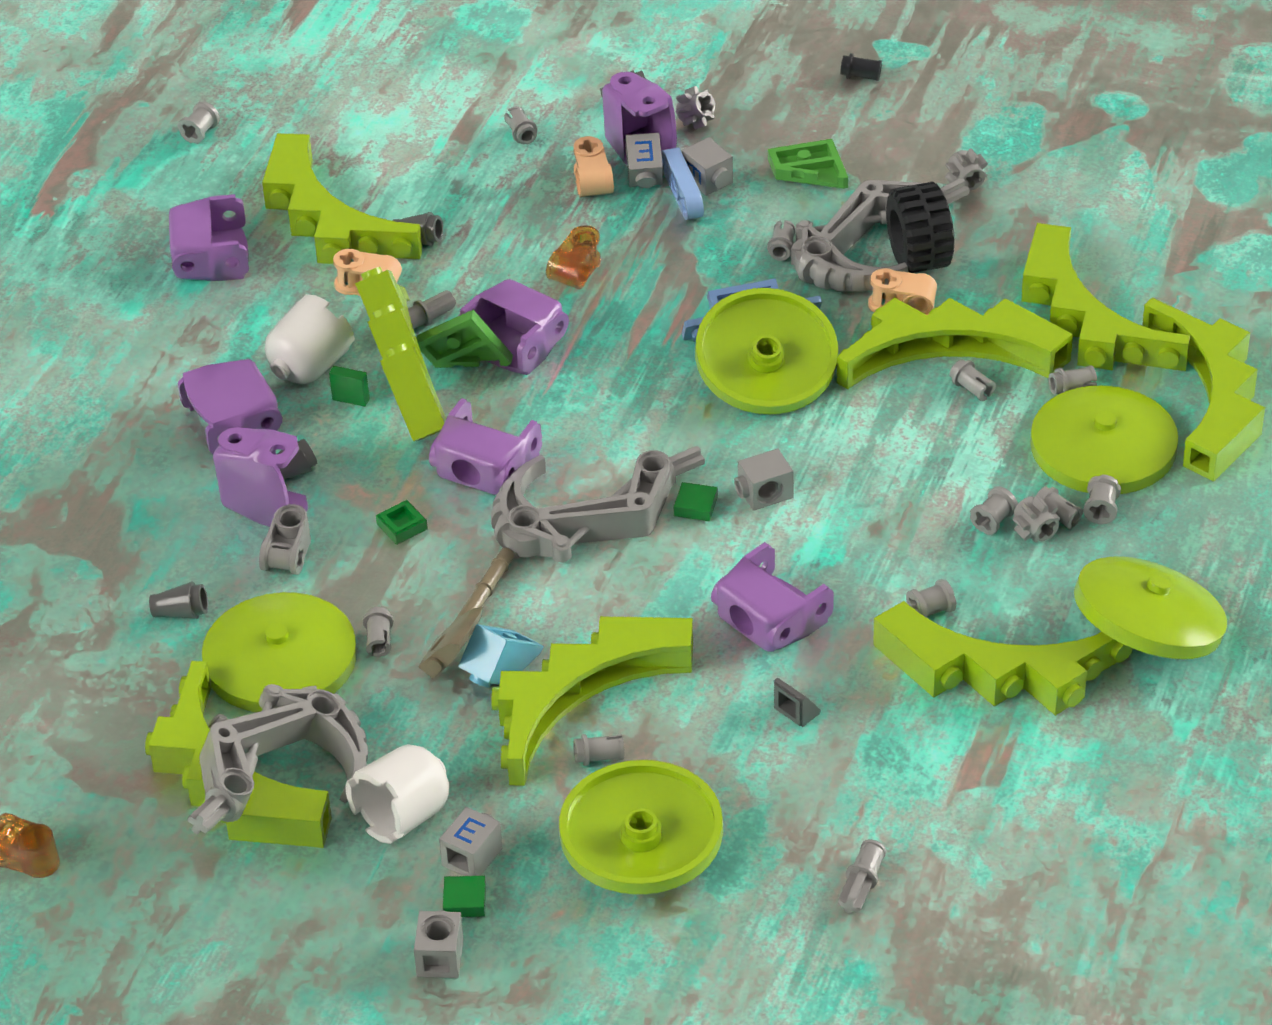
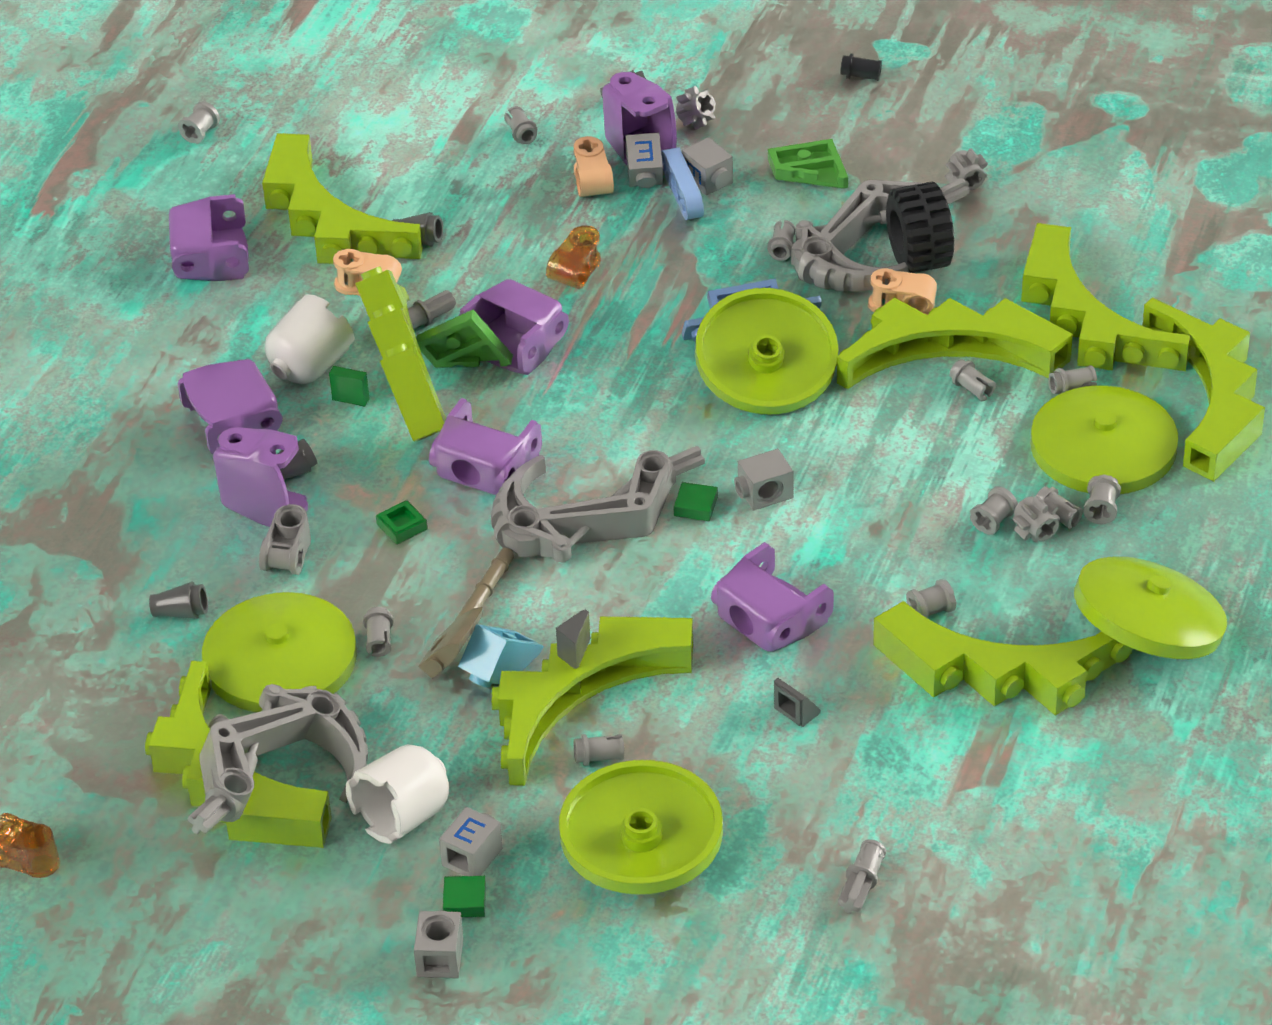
(573, 638): none -> dark grey slope

